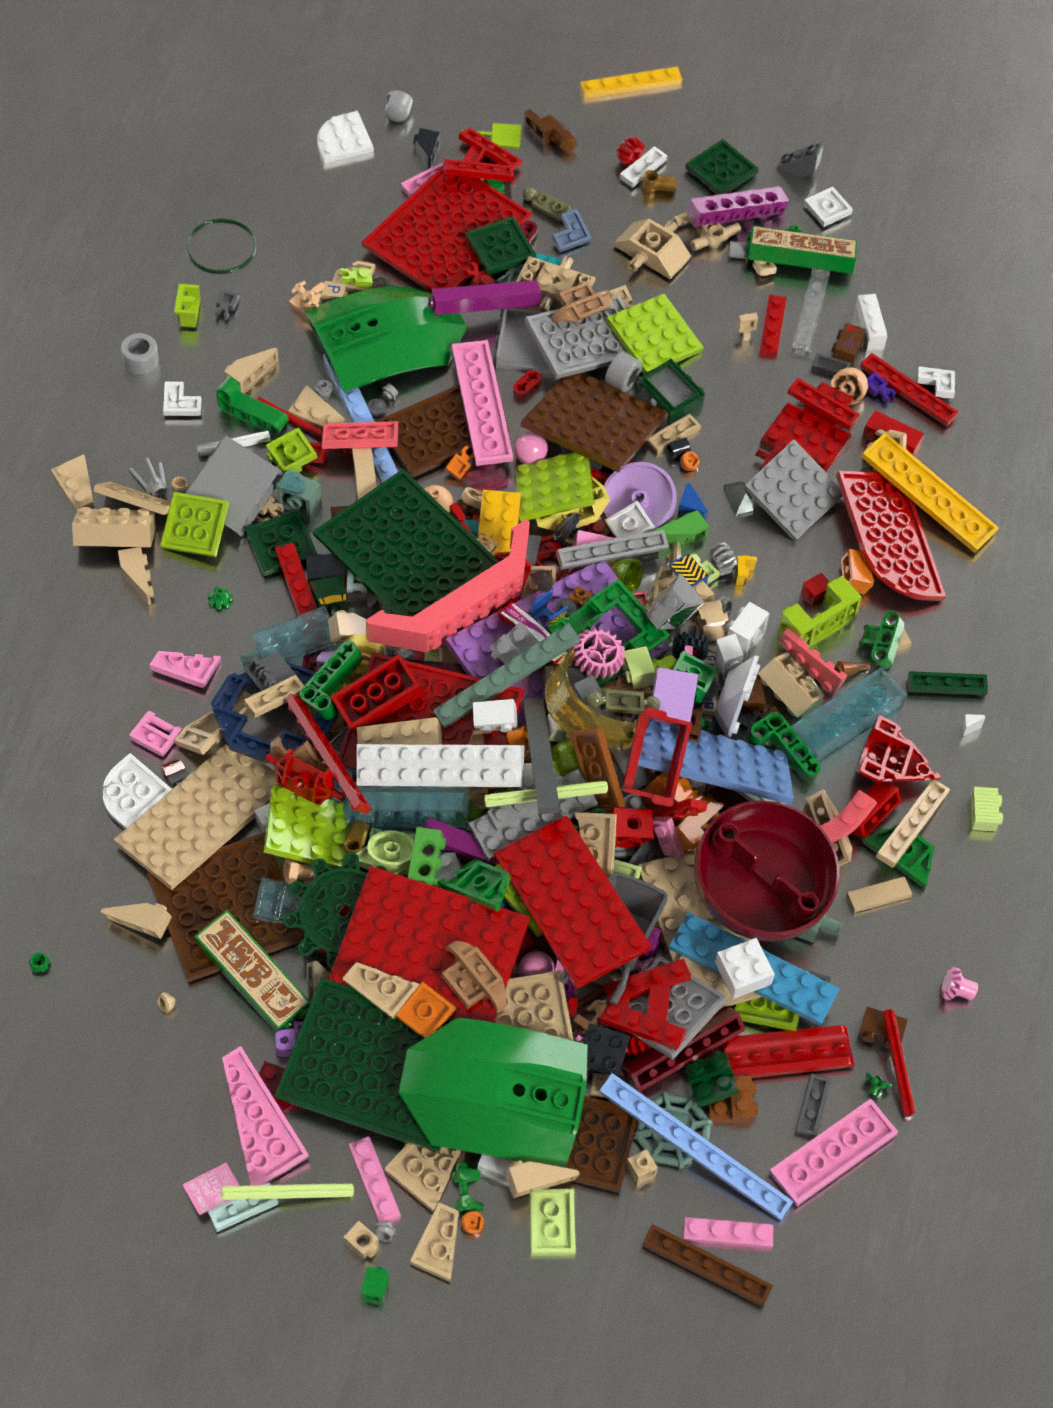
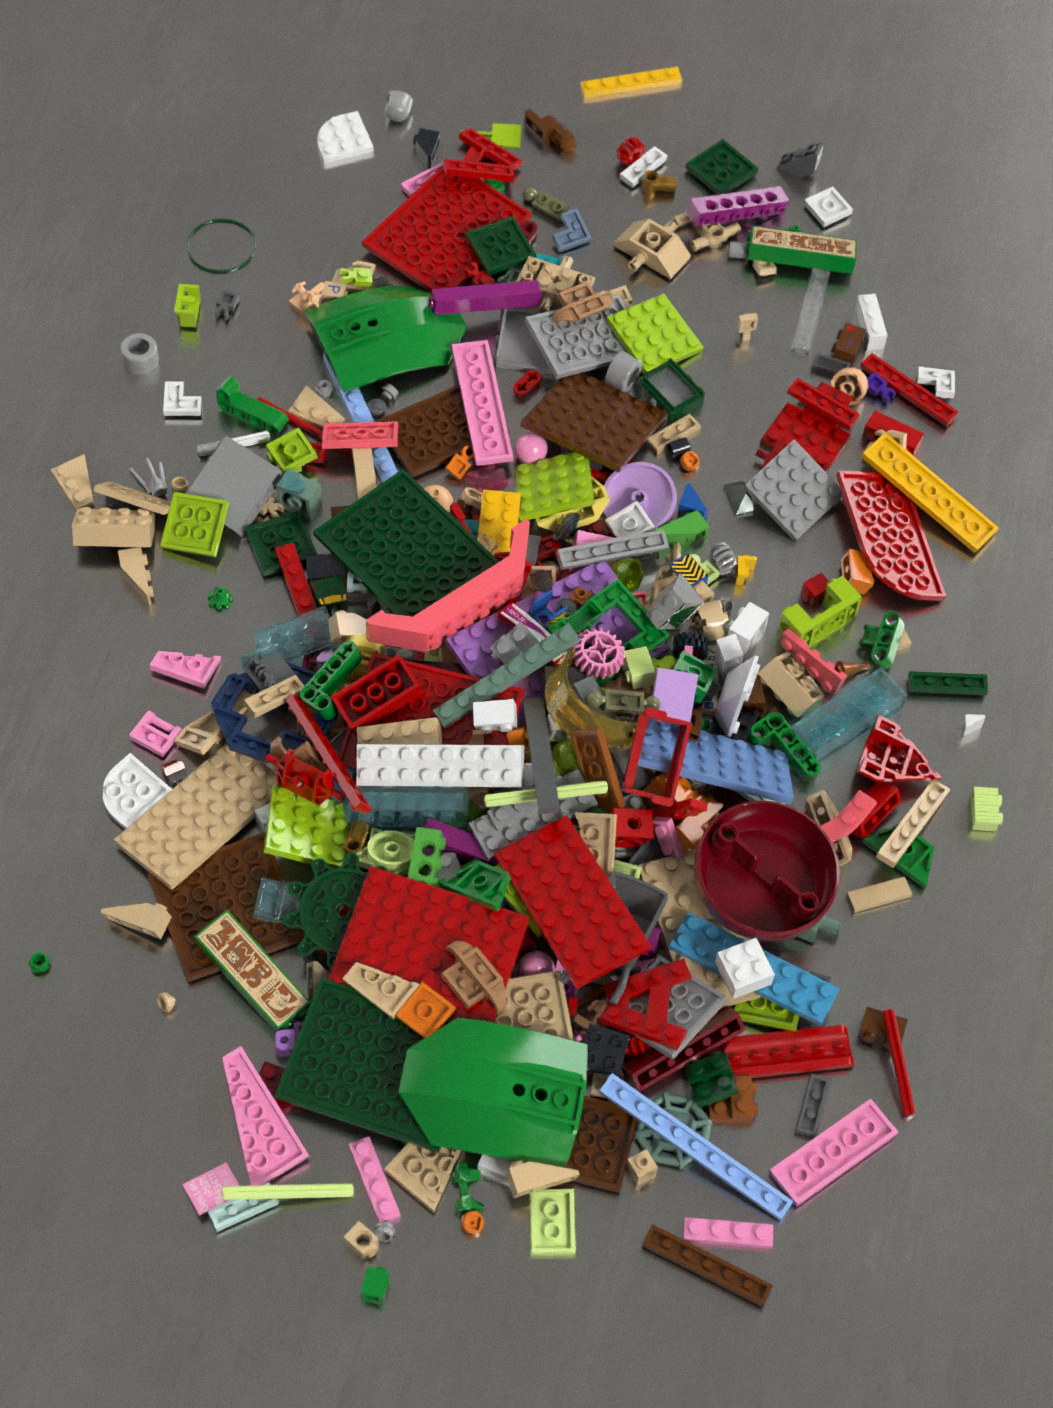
(251, 368): tan slope -> none
(296, 871): light nougat piece -> none
(437, 1244): tan wing -> none
(773, 325): red plate -> none
(877, 1083): green plant -> none
(956, 985): bright pink gear -> none

